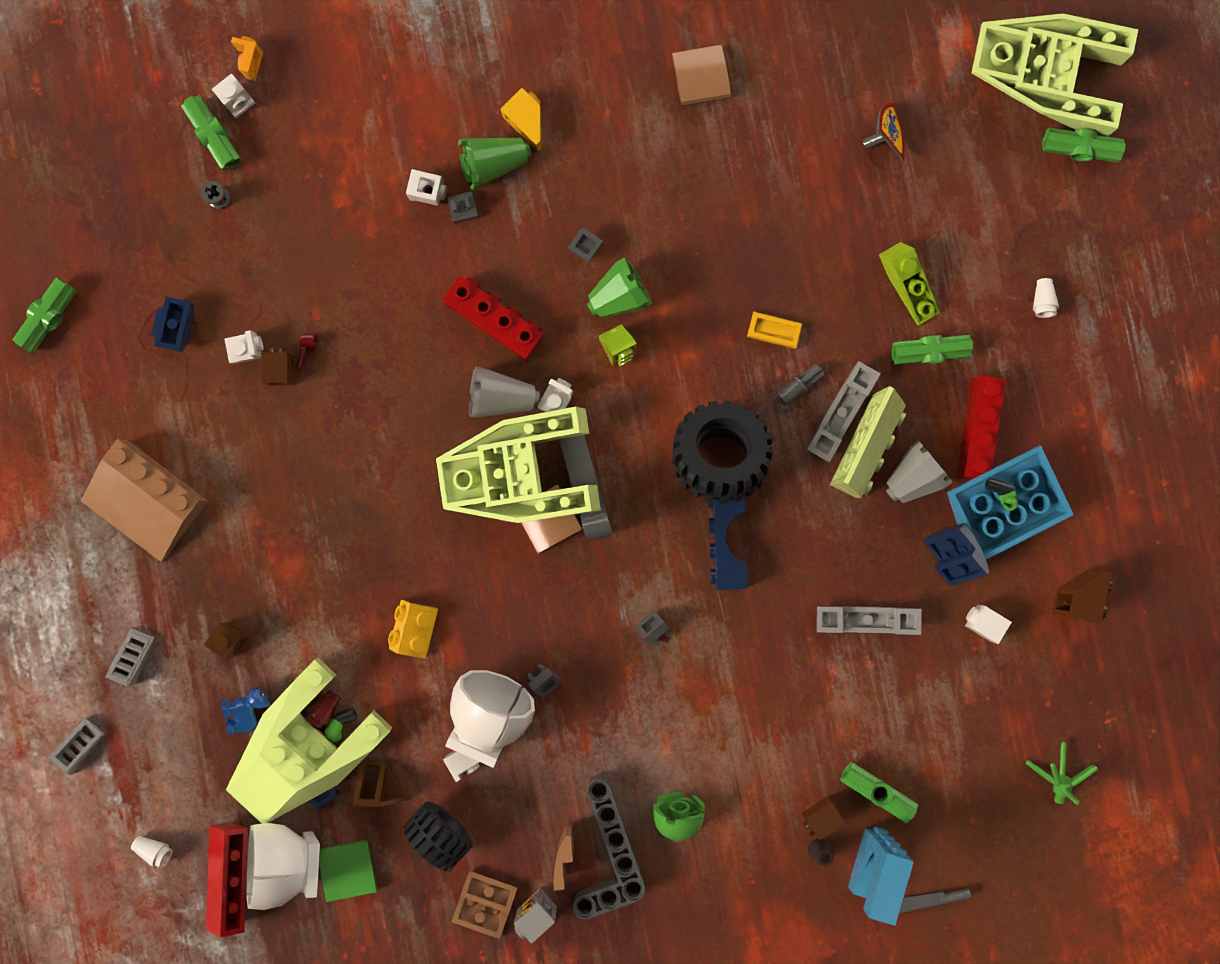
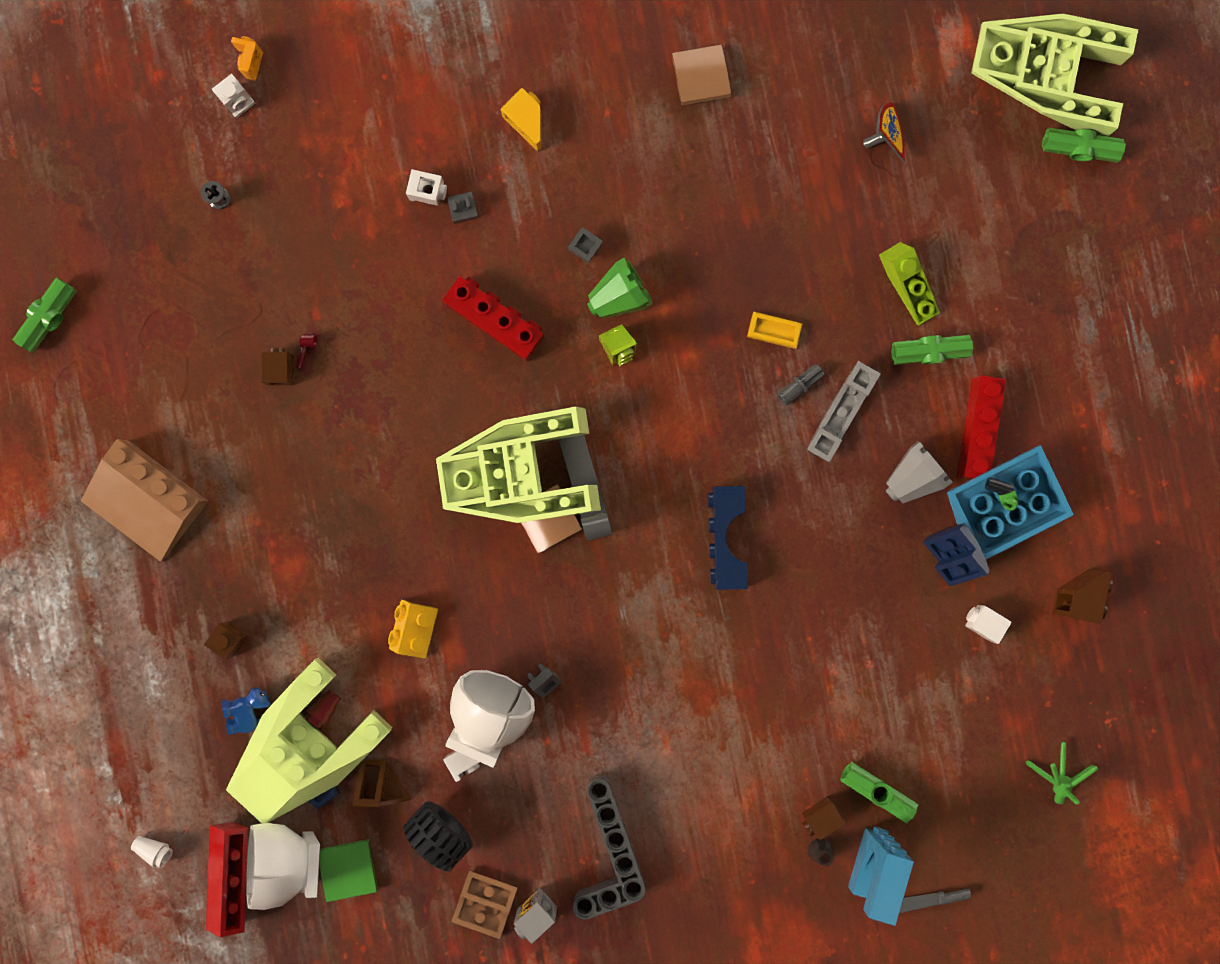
(57, 756): light grey slope -> none
(135, 670): light grey slope -> none
(173, 324): dark blue slope -> none
(211, 133): bright green piece -> none
(244, 347): white bracket -> none
(334, 727): arm -> none
(491, 158): bright green cone -> none
(499, 394): light grey cone -> none
(556, 396): white bracket -> none
(564, 855): medium nougat slope -> none
(652, 628): dark grey tile -> none
(678, 816): bright green cylinder -> none
(728, 422): black tyre -> none
(869, 443): yellowish green slope -> none
(869, 620): light grey slope -> none
(1045, 299): white cone -> none

